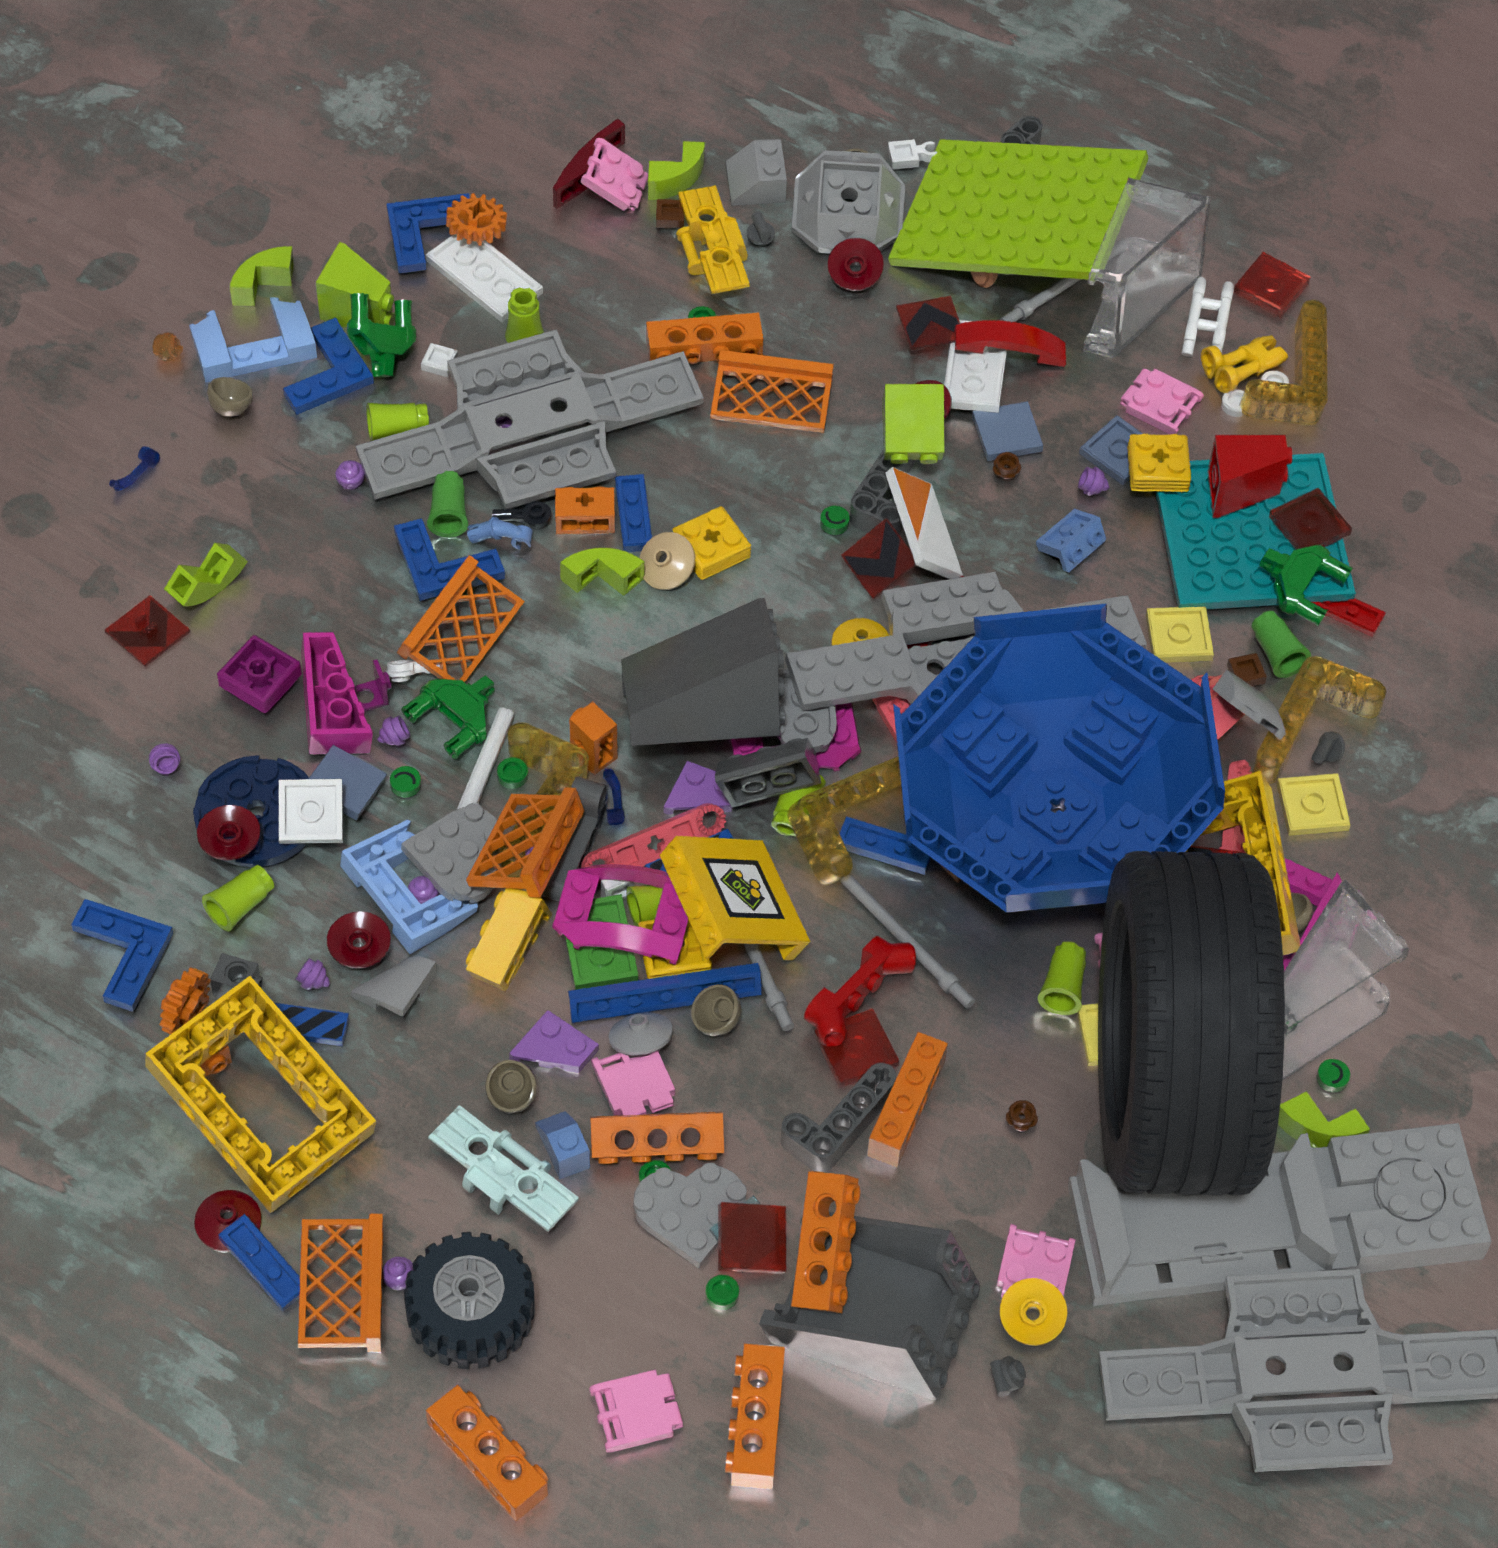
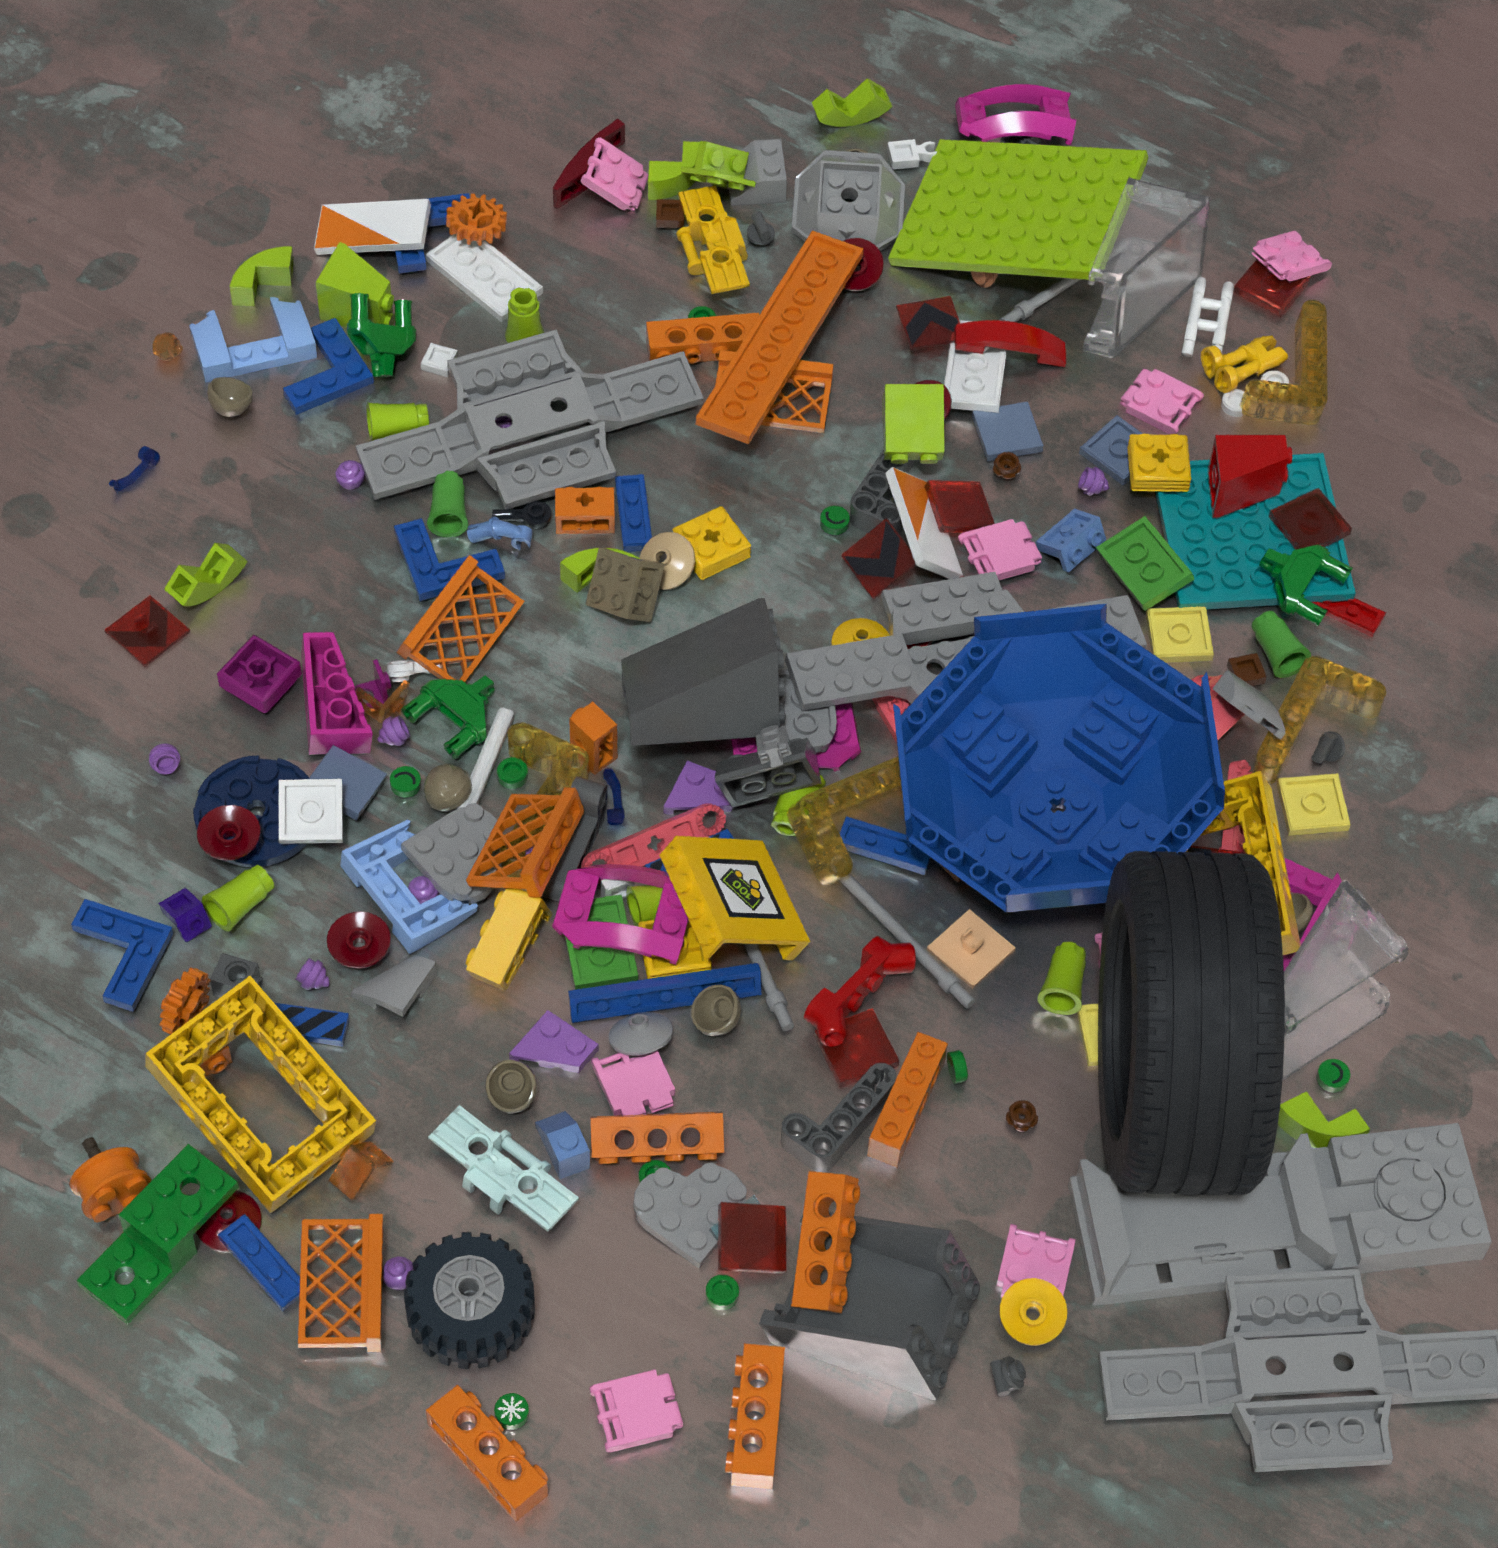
(107, 1180): none -> orange wheel
(157, 1234): none -> green bracket
(186, 913): none -> dark purple bracket
(357, 1168): none -> clear orange bracket
(373, 226): none -> tile
(391, 705): none -> clear orange bracket
(447, 787): none -> dark tan piece
(511, 1411): none -> green tile
(625, 585): none -> dark tan bracket
(720, 166): none -> lime bracket
(773, 745): none -> light grey hinge
(779, 337): none -> orange plate
(860, 106): none -> lime brick
(957, 1066): none -> green tile
(958, 505): none -> clear red tile
(971, 948): none -> light nougat piece
(1002, 549): none -> bright pink plate
(1049, 121): none -> dark pink wedge
(1145, 563): none -> bright green plate
(1290, 257): none -> bright pink plate

